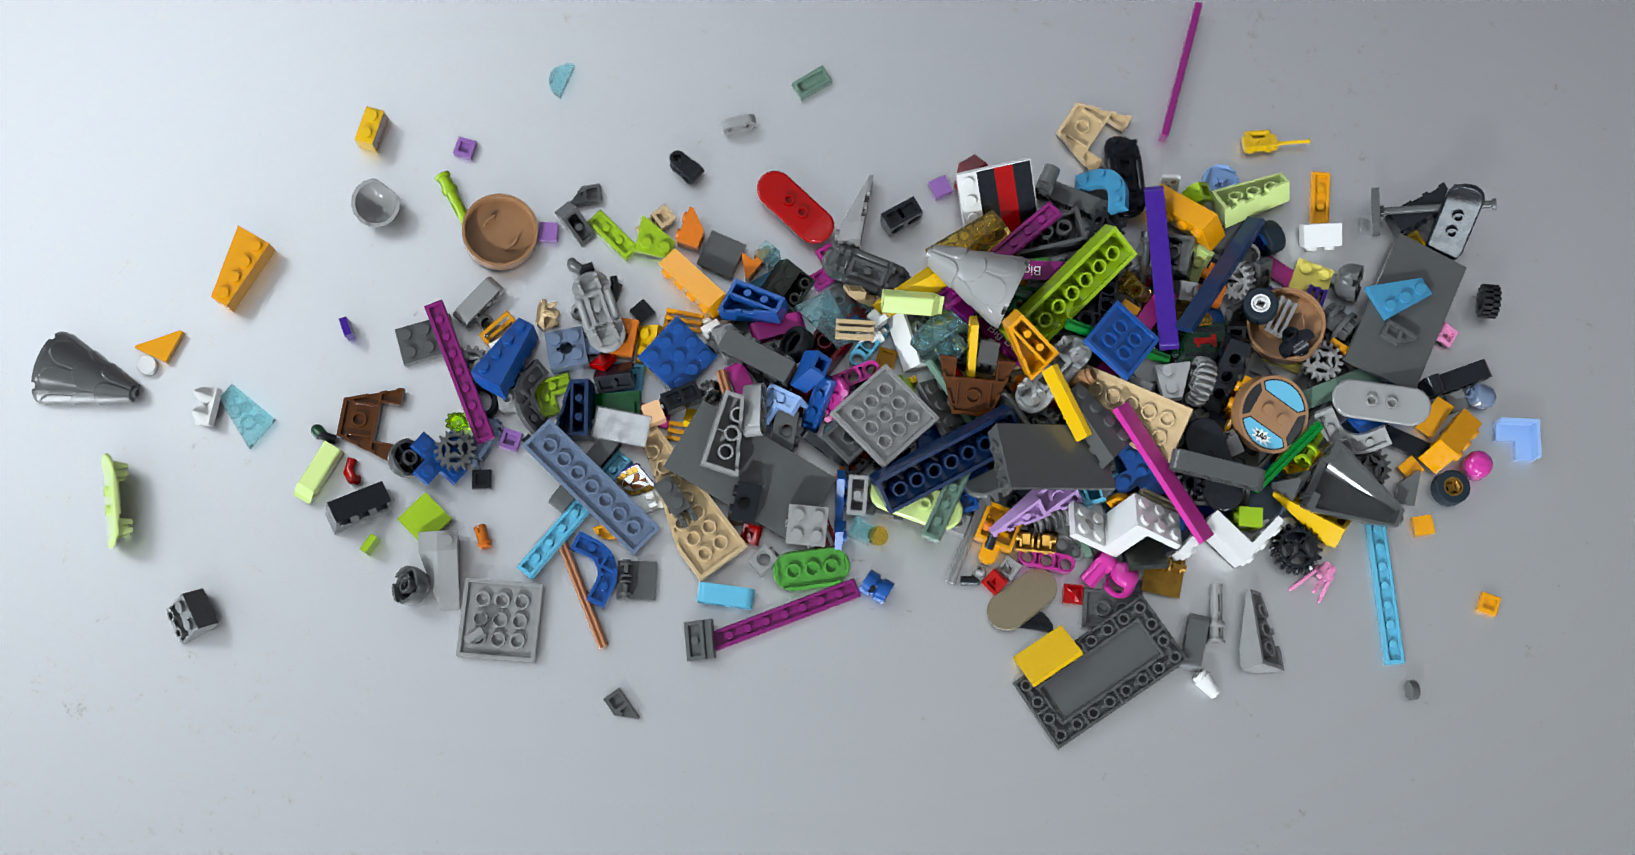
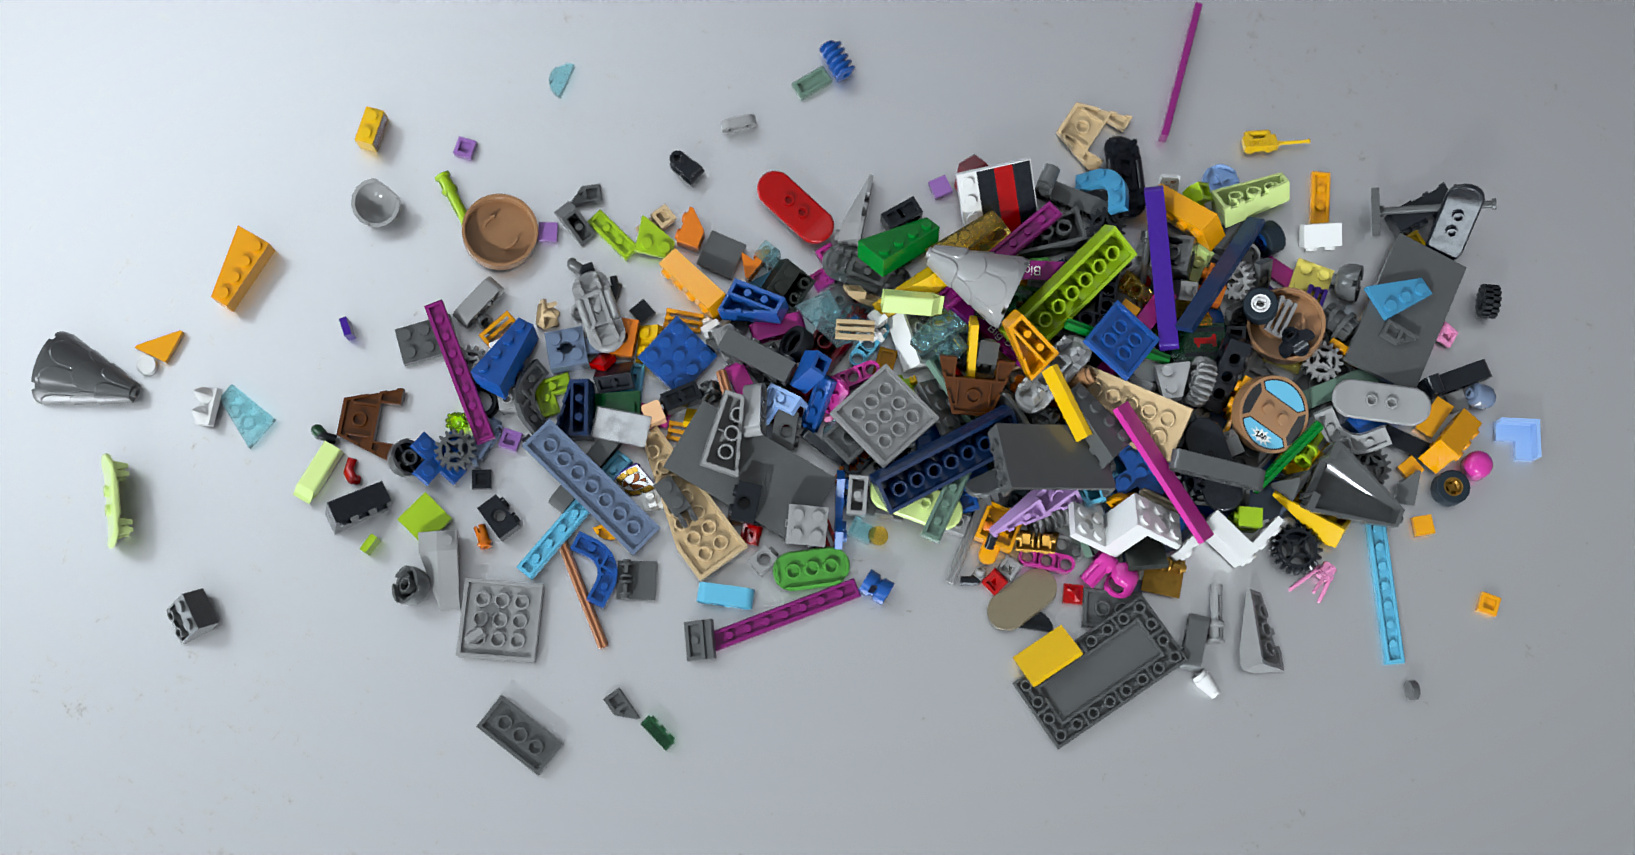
(491, 509): none -> black brick
(520, 735): none -> dark grey plate
(658, 732): none -> clear green piece
(836, 60): none -> blue piece
(898, 245): none -> green wedge

